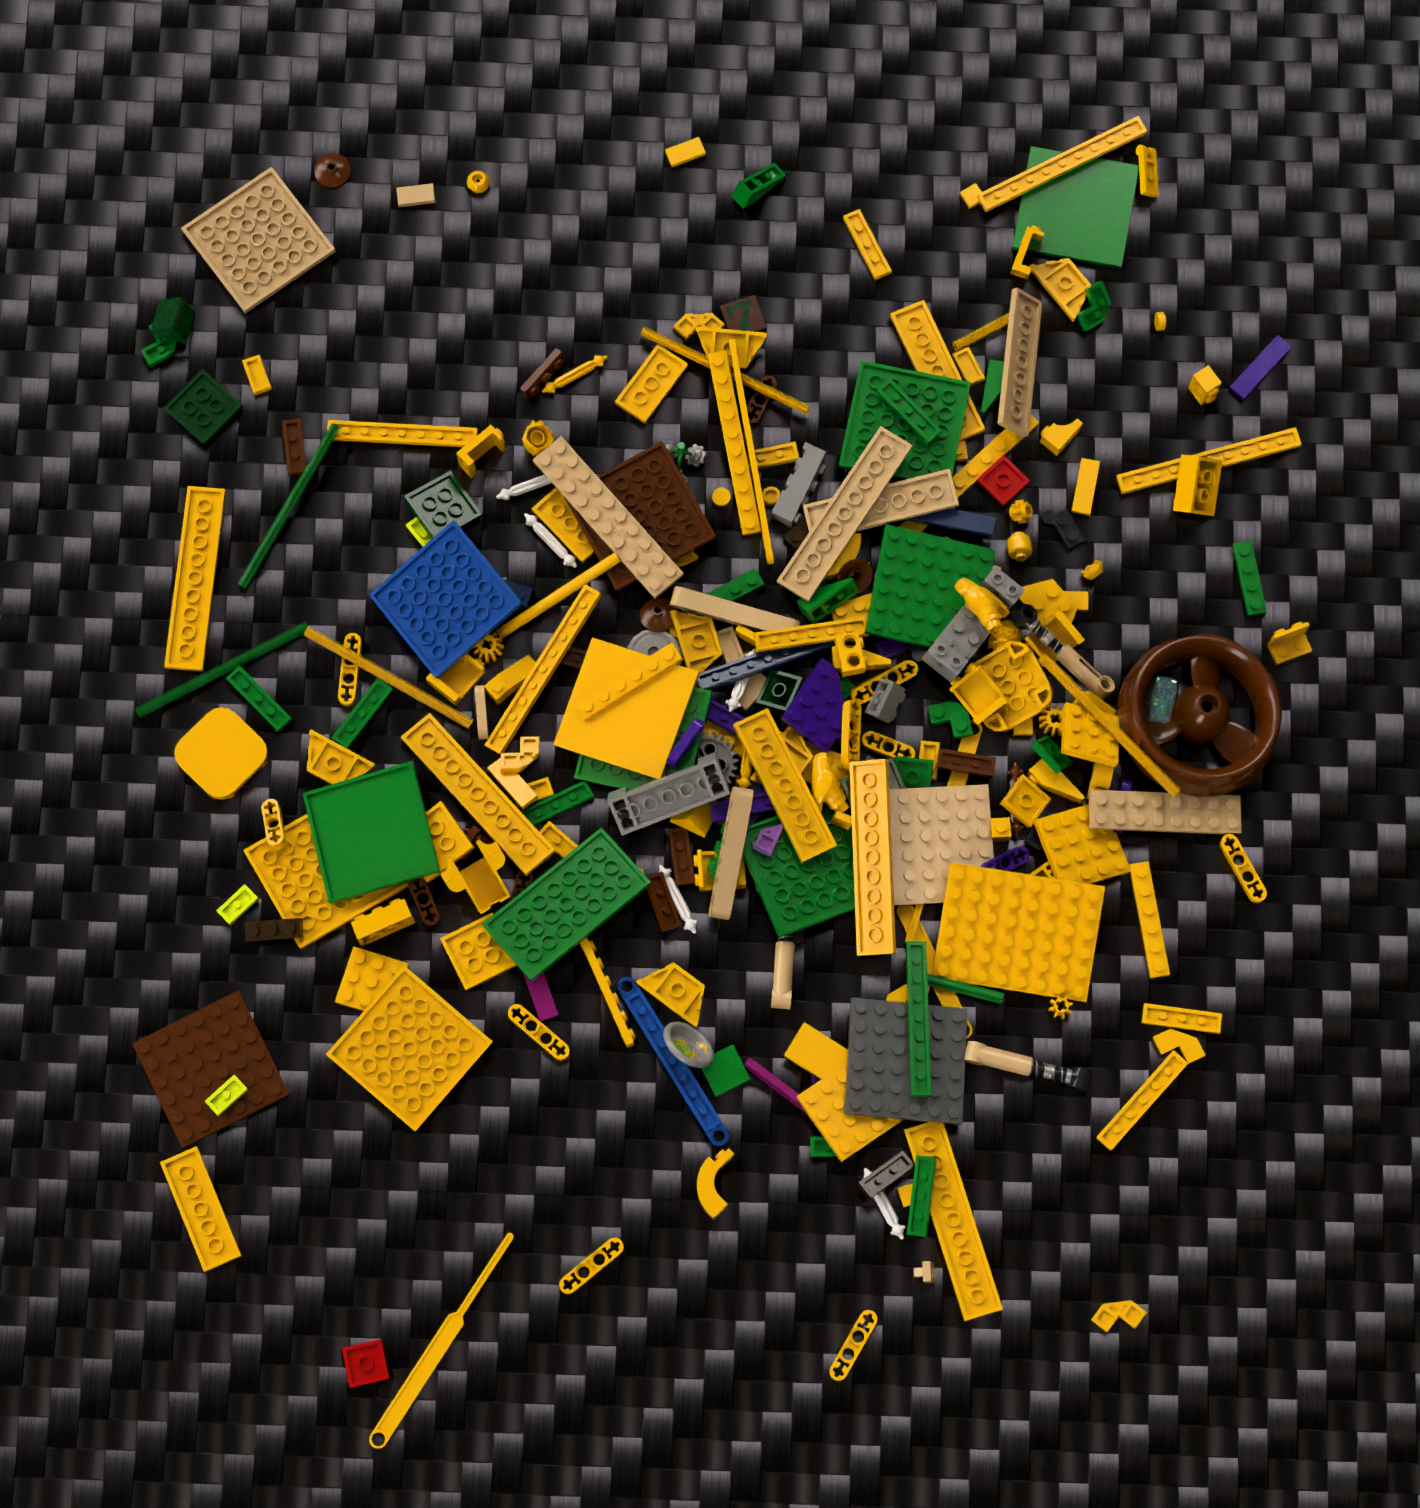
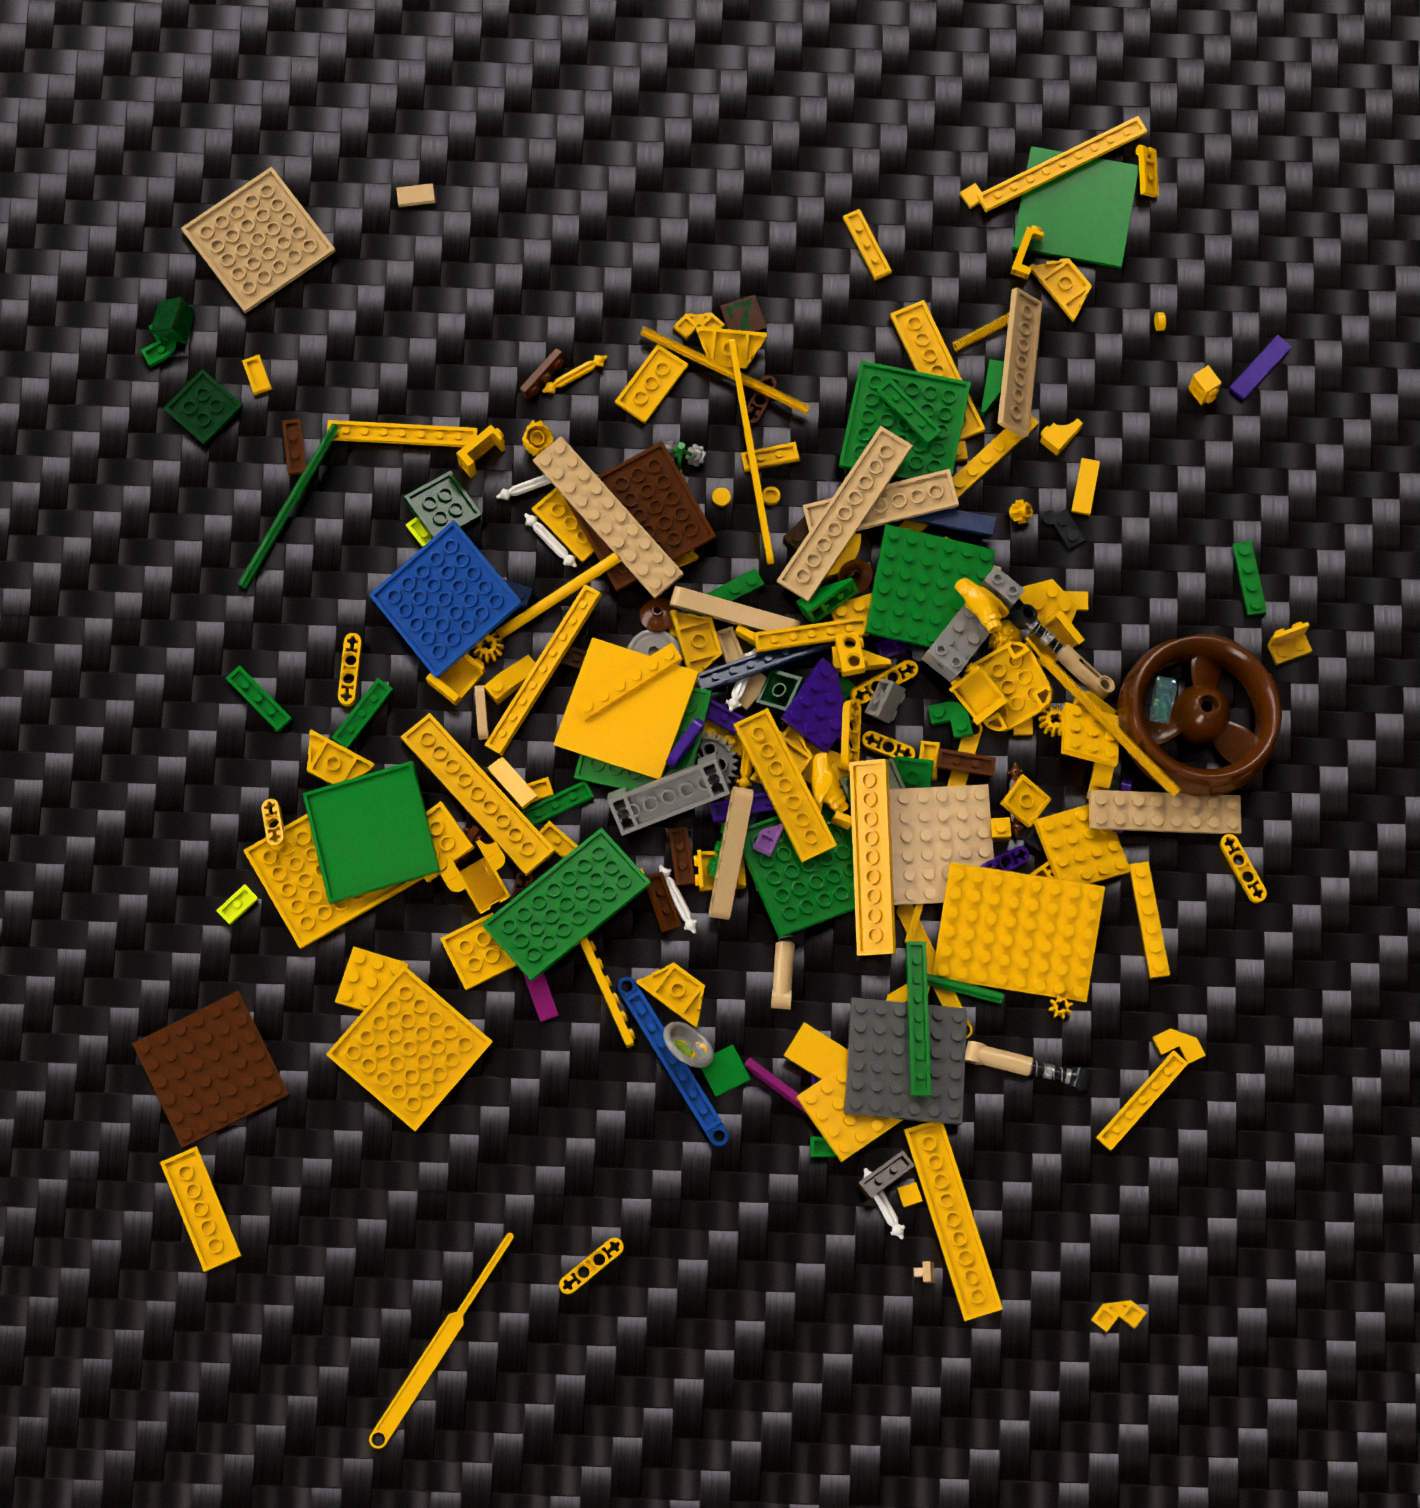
(148, 707): green axle -> none
(195, 578): yellow plate -> none
(221, 753): yellow tile -> none
(226, 1095): neon yellow plate -> none
(274, 929): dark brown plate -> none
(335, 177): reddish brown dish -> none
(365, 1363): red plate -> none
(382, 921): yellow slope -> none
(387, 677): yellow axle -> none
(433, 910): reddish brown beam -> none
(481, 186): yellow plate -> none
(519, 761): yellow tile -> none
(540, 1030): yellow beam -> none
(685, 152): yellow tile -> none
(696, 819): yellow slope -> none
(707, 1194): yellow arch -> none
(734, 443): yellow plate -> none
(757, 185): green slope -> none
(799, 485): light grey wedge -> none
(851, 1344): yellow beam -> none
(921, 1196): green tile -> none
(968, 366): yellow tile -> none
(1003, 480): red plate -> none
(1019, 546): yellow head -> none
(1051, 754): green tile -> none
(1055, 783): yellow slope -> none
(1093, 570): yellow plate -> none
(1099, 306): green plate -> none
(1181, 1018): yellow plate -> none
(1197, 485): yellow slope -> none
(1230, 455): yellow plate -> none

